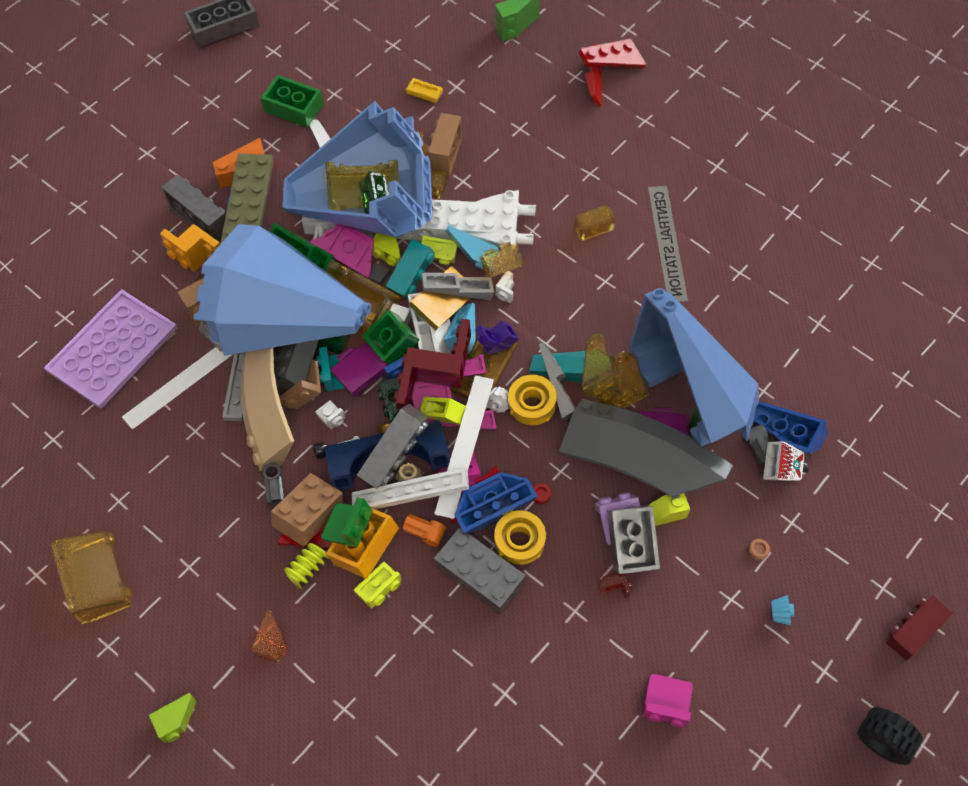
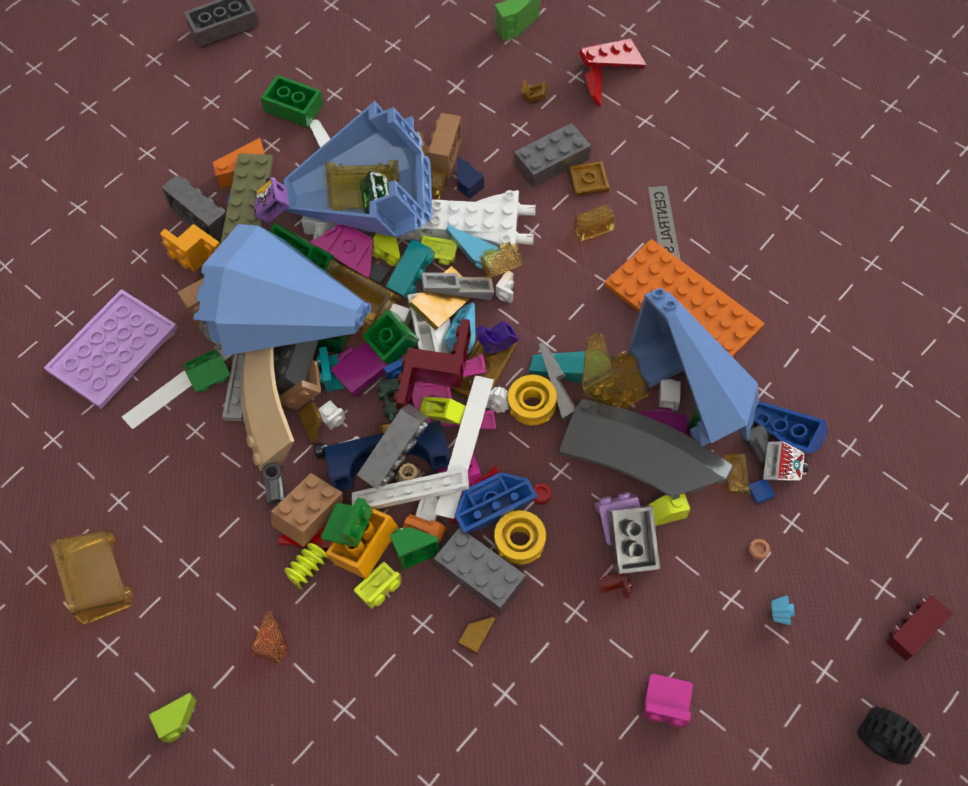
(206, 370): none -> green slope
(271, 200): none -> medium lavender torso
(311, 420): none -> pearl gold tile
(413, 546): none -> green slope
(424, 90): yellow plate -> none
(427, 508): none -> white bracket
(468, 179): none -> dark blue slope
(476, 634): none -> pearl gold tile
(534, 92): none -> pearl gold bracket
(552, 155): none -> flat silver brick
(588, 178): none -> pearl gold tile
(658, 268): none -> orange plate
(669, 394): none -> white brick
(738, 479): none -> clear yellow plate
(761, 491): none -> blue tile

